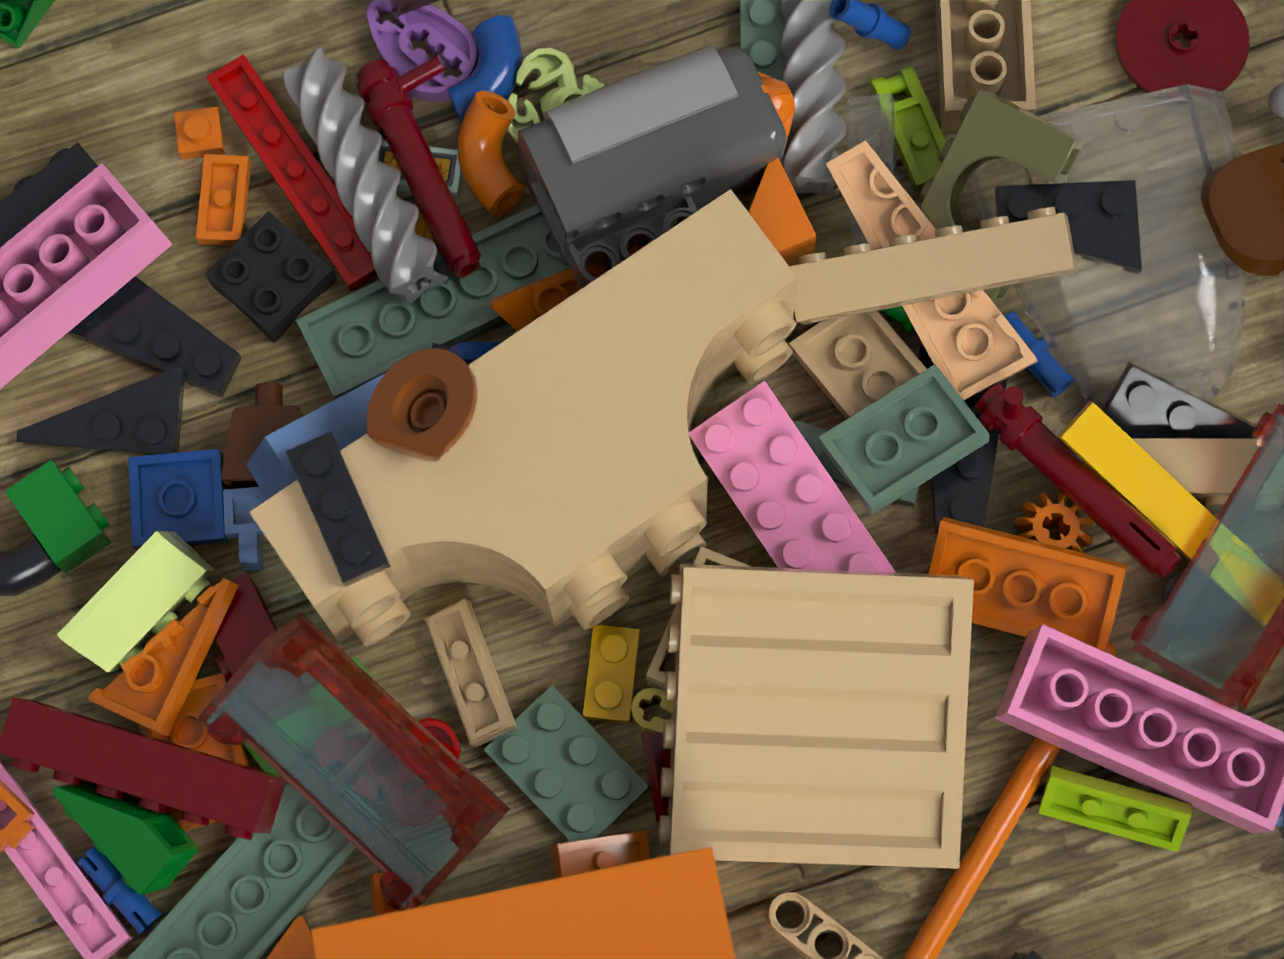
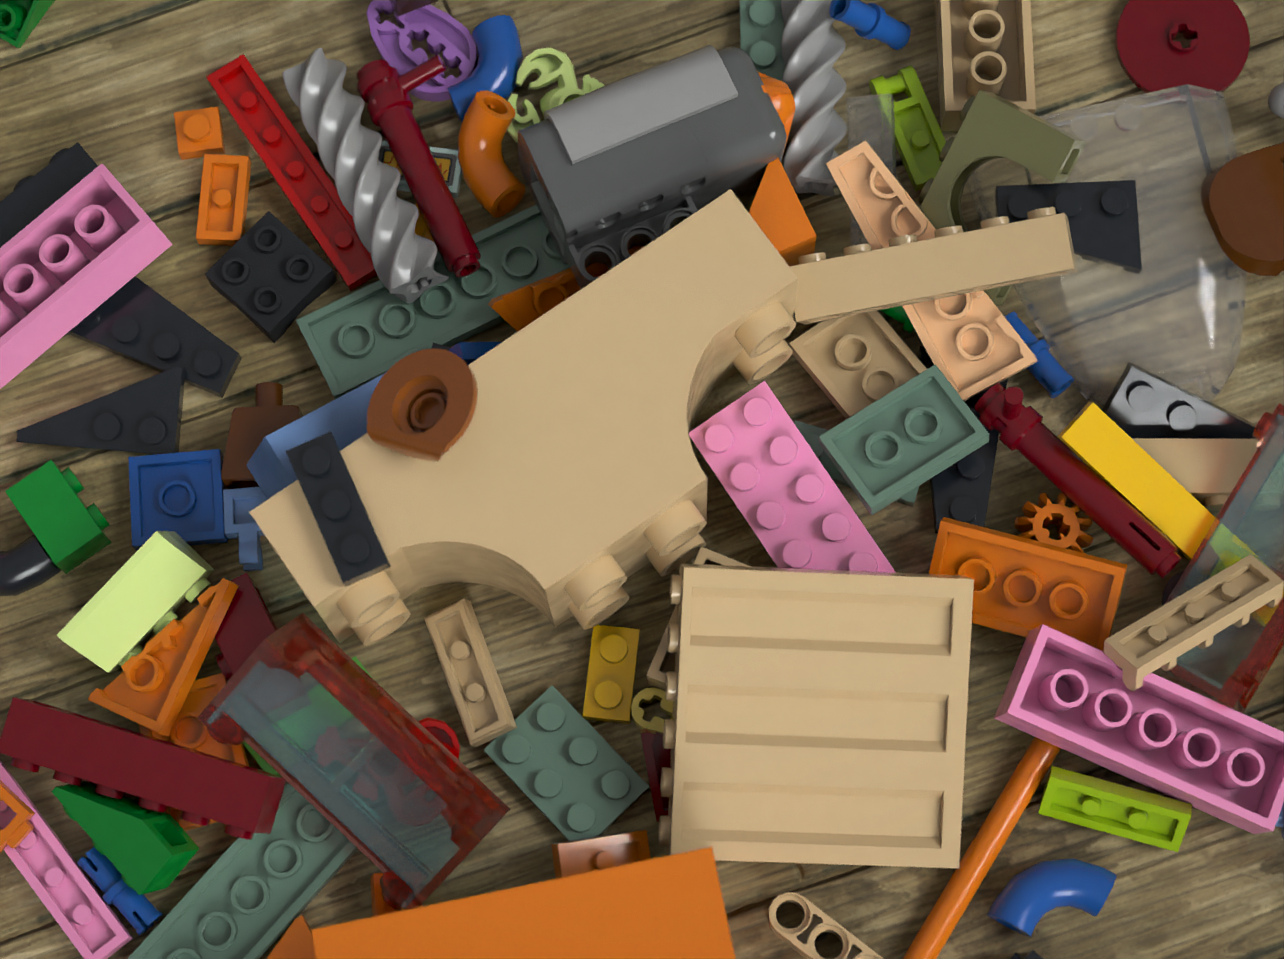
(1051, 886): none -> blue cylinder
(1193, 619): none -> tan hinge

